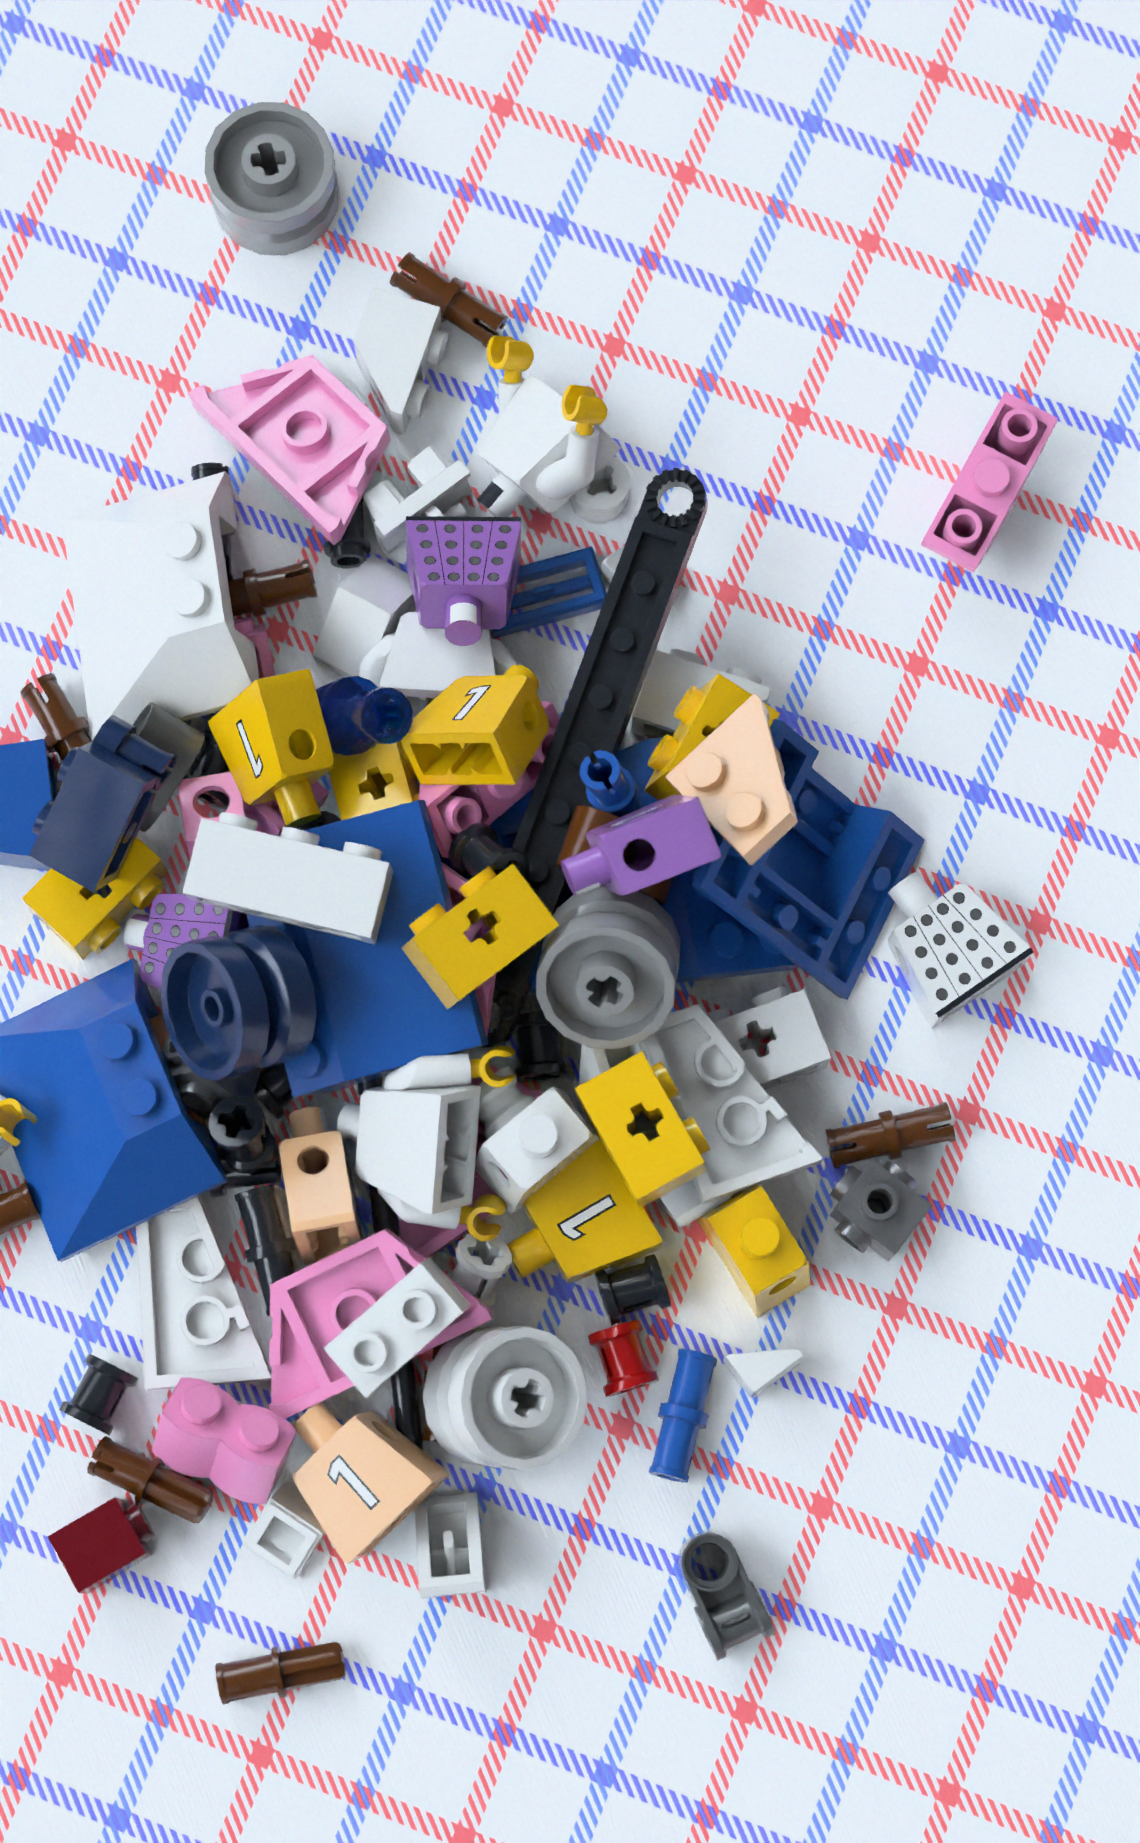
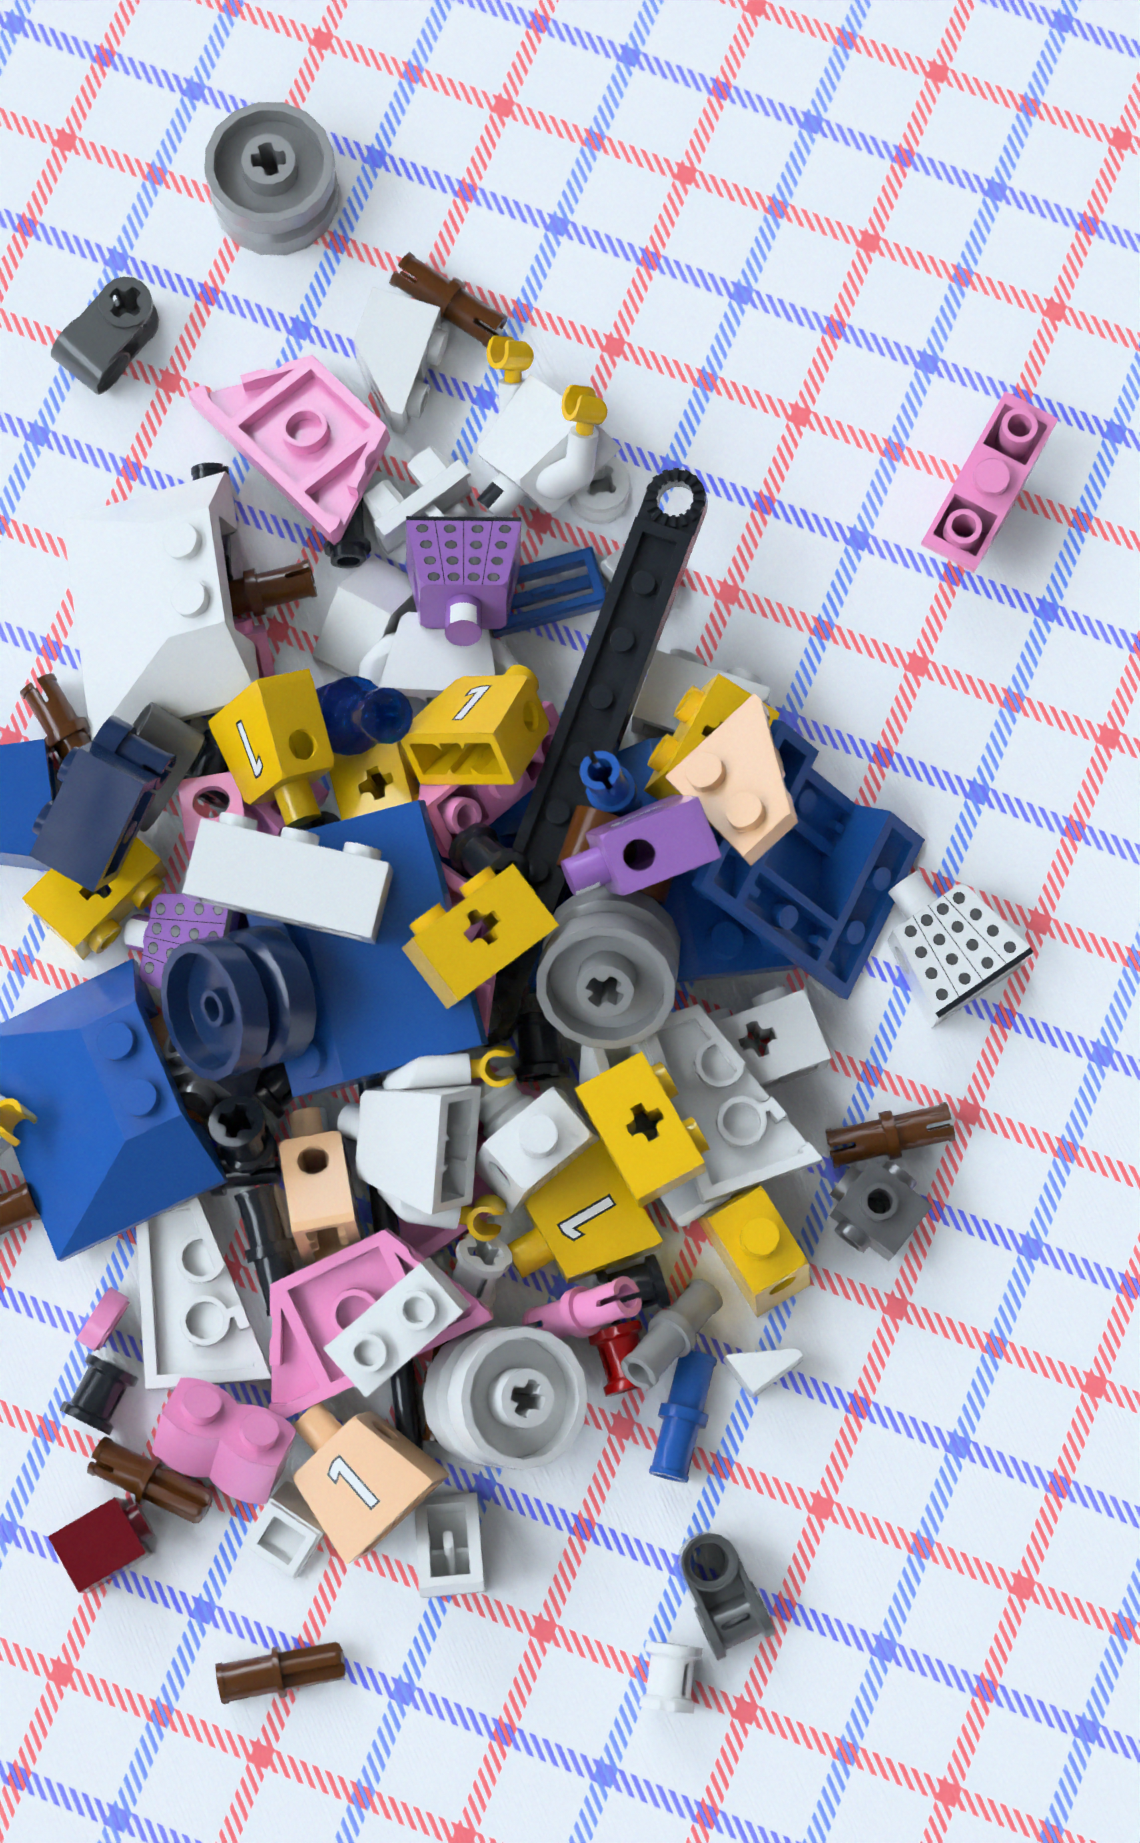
(101, 341): none -> dark grey piece
(103, 1319): none -> bright pink tile
(585, 1310): none -> bright pink pin
(670, 1677): none -> white bush
(671, 1333): none -> light grey pin

